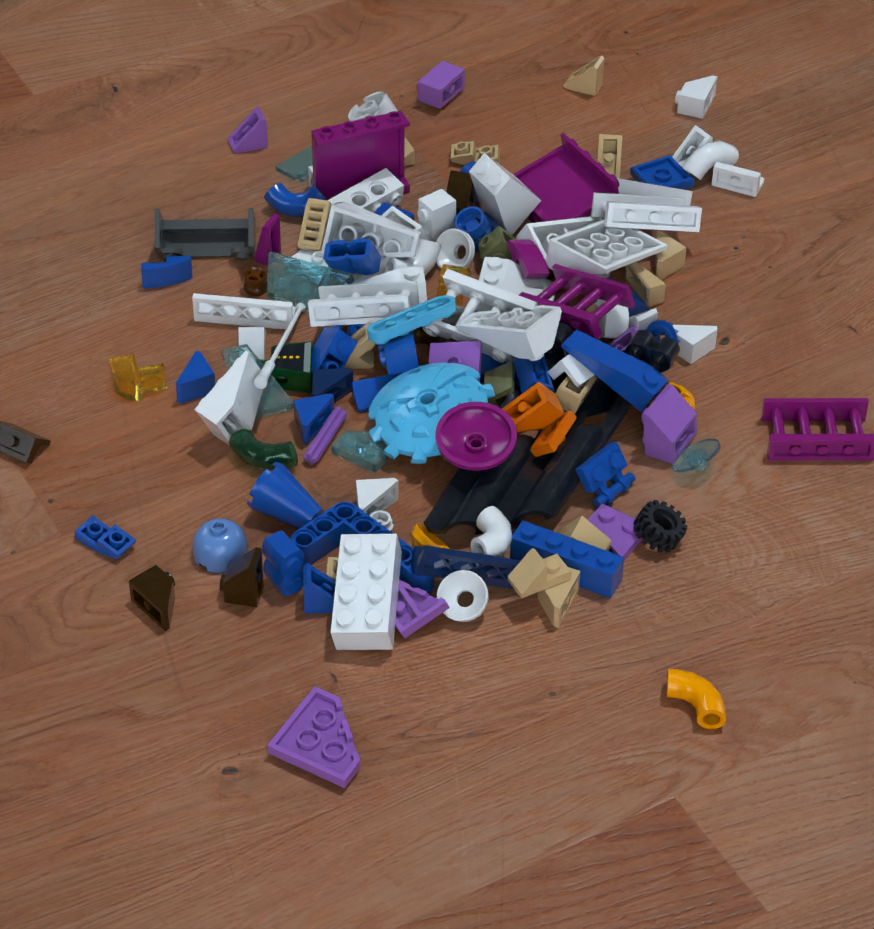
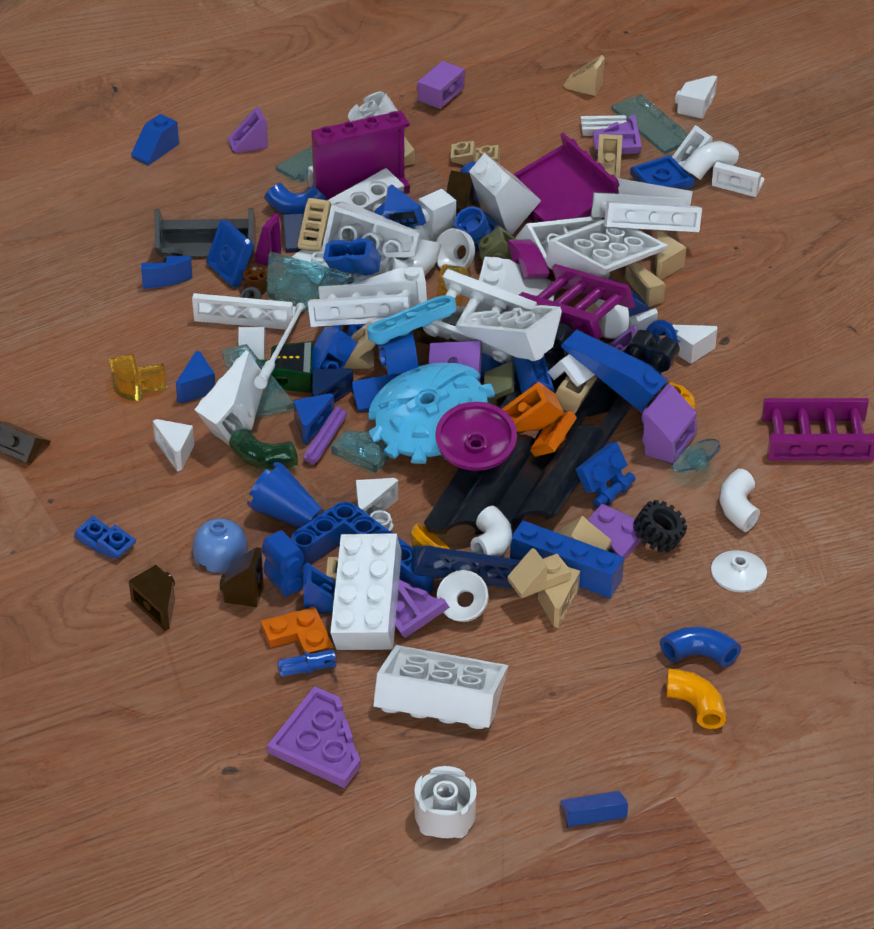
(156, 139): none -> blue slope
(174, 440): none -> white slope
(229, 253): none -> blue plate
(246, 293): none -> dark grey hinge
(292, 227): none -> dark blue slope
(300, 626): none -> orange plate
(306, 663): none -> blue axle
(402, 208): none -> blue slope
(440, 686): none -> white slope
(445, 803): none -> white brick
(593, 123): none -> white tile
(594, 808): none -> blue slope
(630, 135): none -> medium lavender wing
(652, 123): none -> clear light blue windscreen
(701, 642): none -> blue cylinder
(735, 502): none -> white cylinder
(738, 571): none -> white dish

